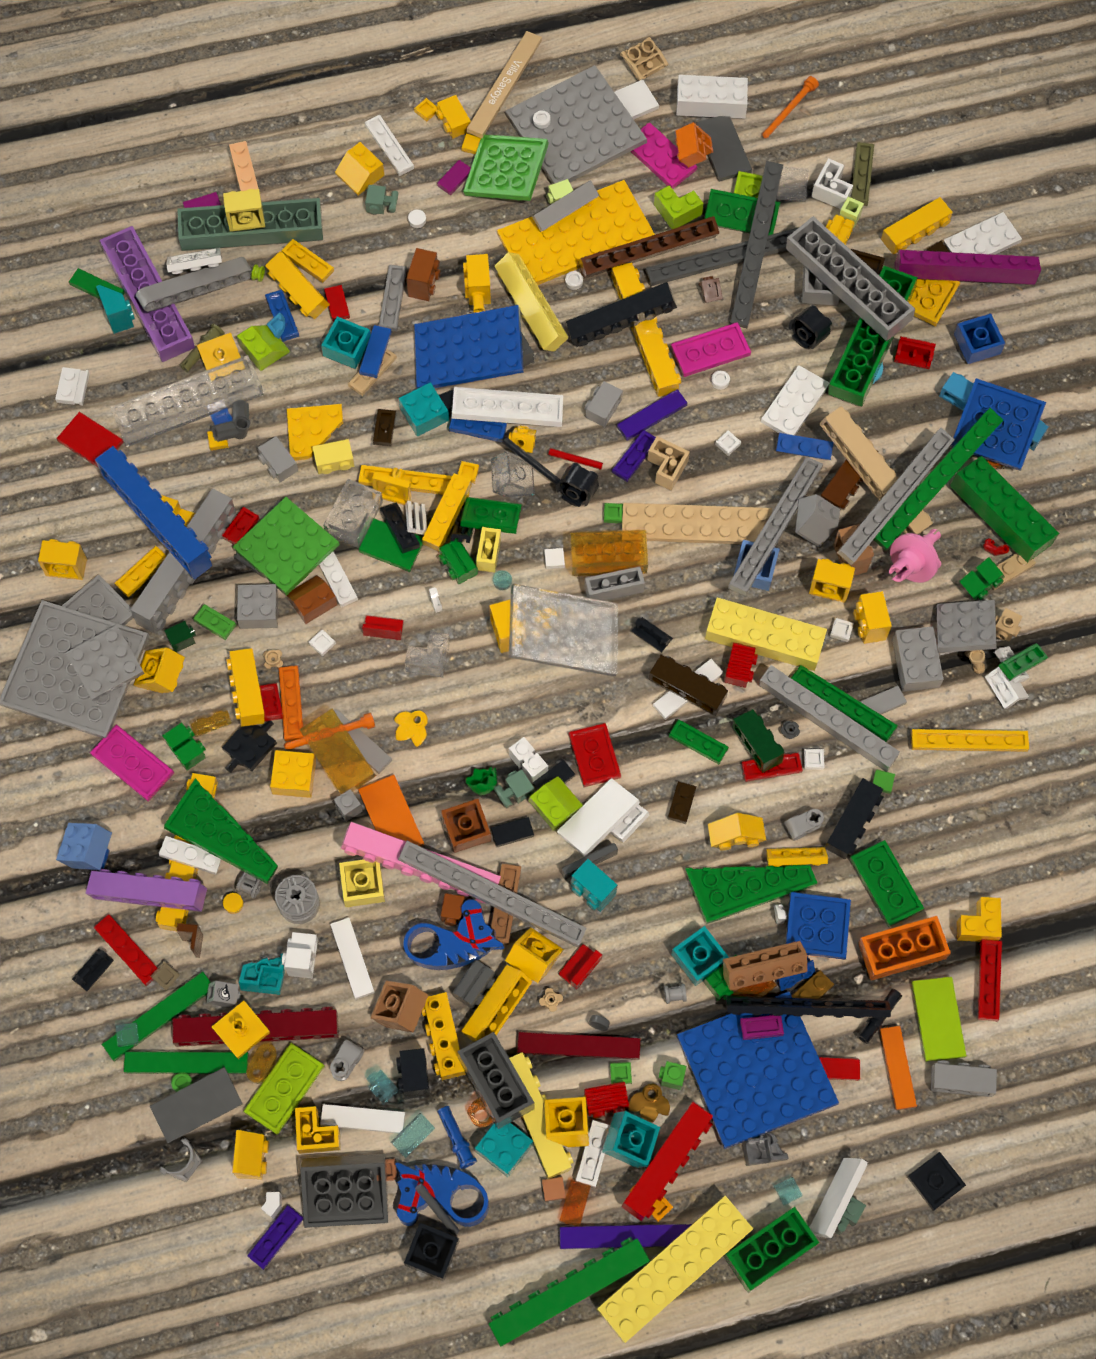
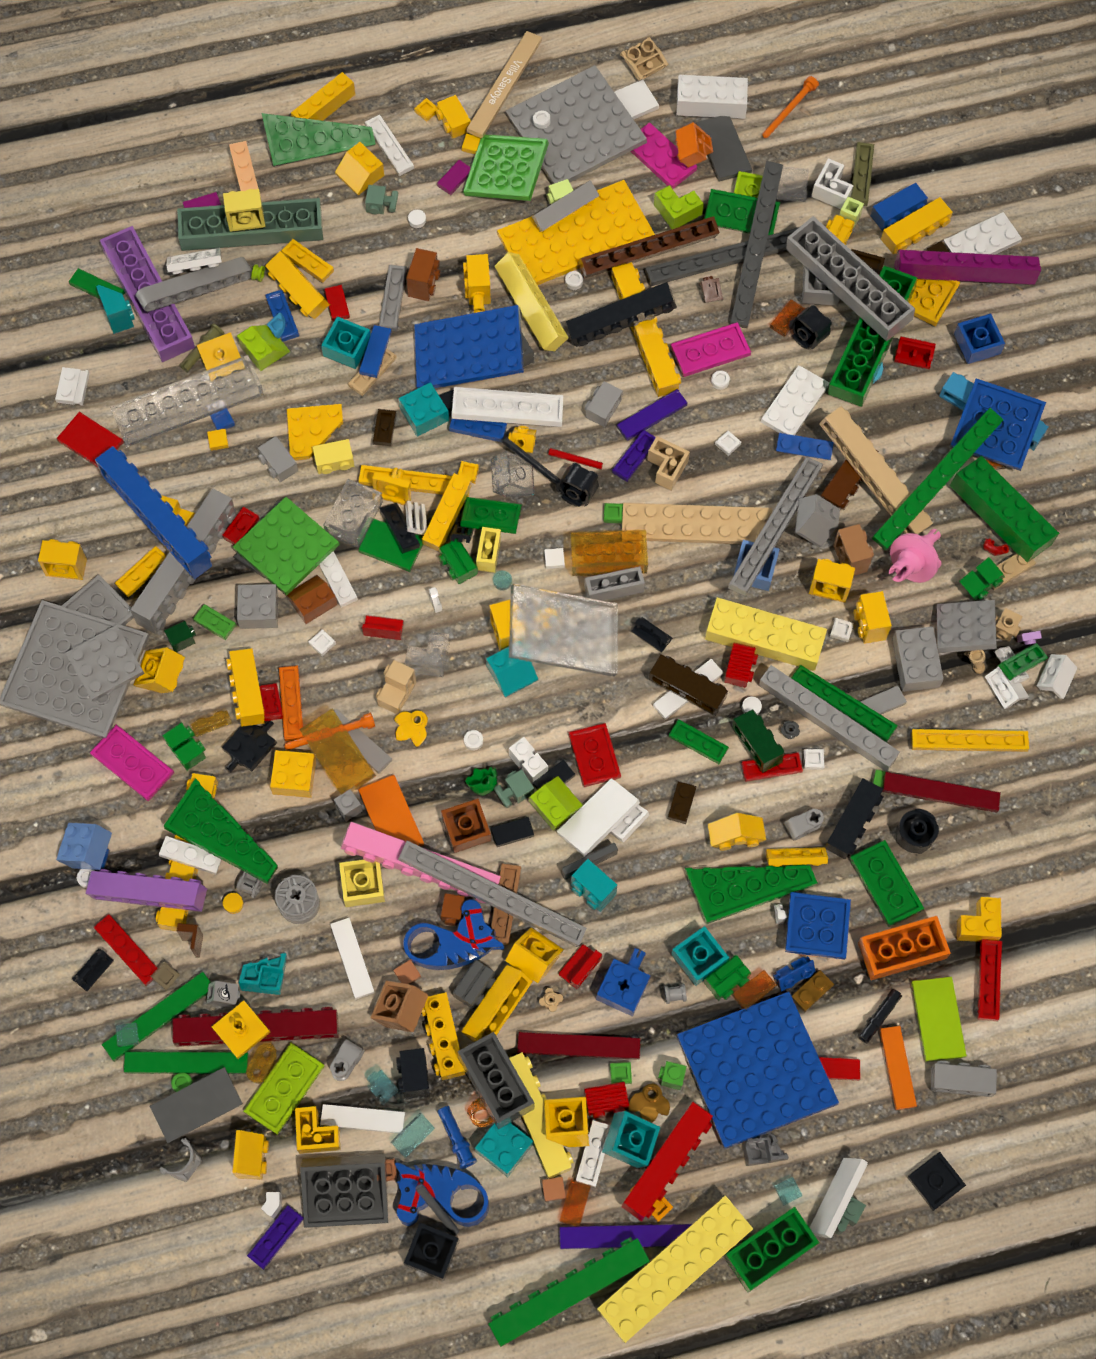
(83, 877): none -> white tile
(232, 429): dark grey piece -> none
(268, 655): tan plate -> none
(300, 955): white brick -> none
(302, 138): none -> green wing
(327, 99): none -> yellow brick
(399, 685): none -> tan brick
(407, 973): none -> nougat tile
(473, 740): none -> white tile
(510, 673): none -> teal slope
(599, 1022): dark grey tile -> none
(628, 975): none -> blue brick
(751, 703): none -> white tile
(761, 1027): magenta tile -> none
(765, 965): medium nougat brick -> none
(781, 322): none -> clear orange plate
(807, 1006): black plate -> none
(895, 496): light grey plate -> none
(898, 206): none -> blue brick
(911, 840): none -> black brick
(941, 792): none -> dark red tile
(1029, 638): none -> lavender plate
(1057, 675): none -> white panel

